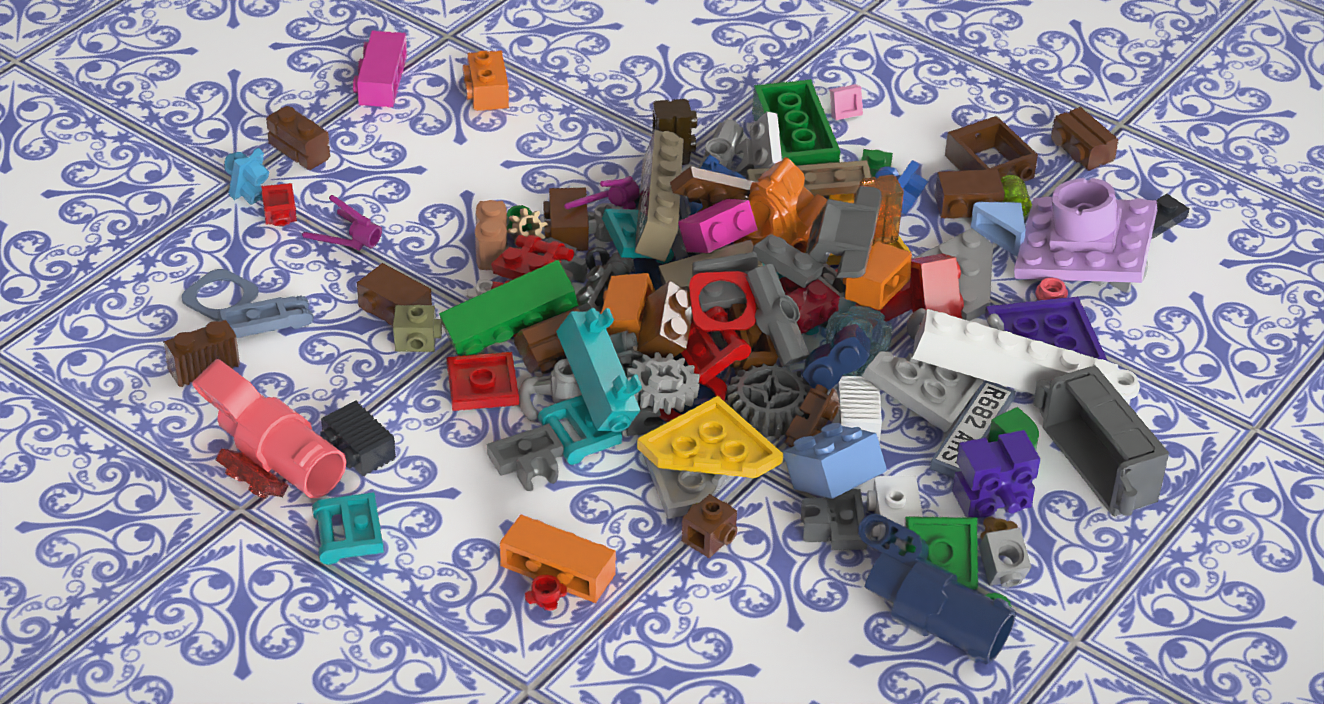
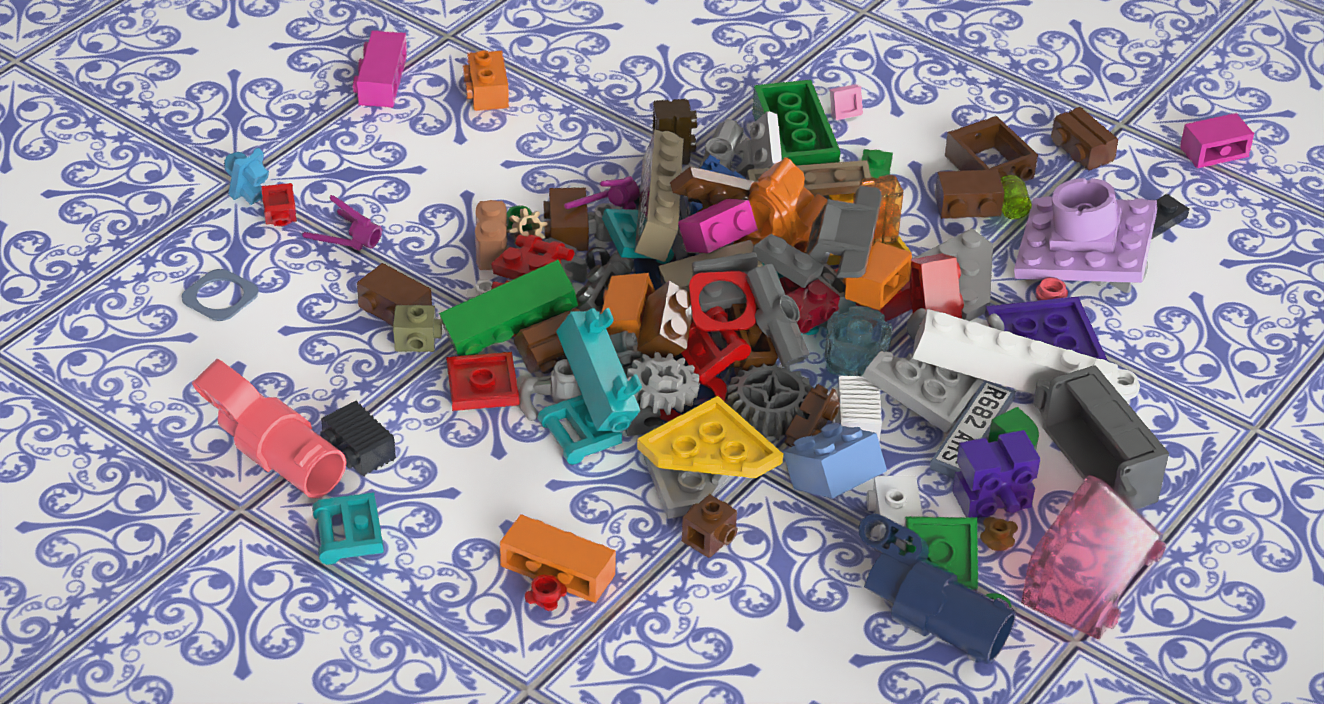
(194, 351): reddish brown brick -> none
(244, 469): clear red plate -> none
(267, 315): sand blue hinge -> none
(298, 137): reddish brown brick -> none
(528, 454): dark grey plate -> none
(835, 519): dark grey plate -> none
(843, 355): dark blue brick -> none
(910, 182): blue hips -> none
(1000, 223): light blue slope -> none
(1009, 544): light grey brick -> none
(1090, 559): none -> clear pink windscreen
(1216, 140): none -> dark pink brick

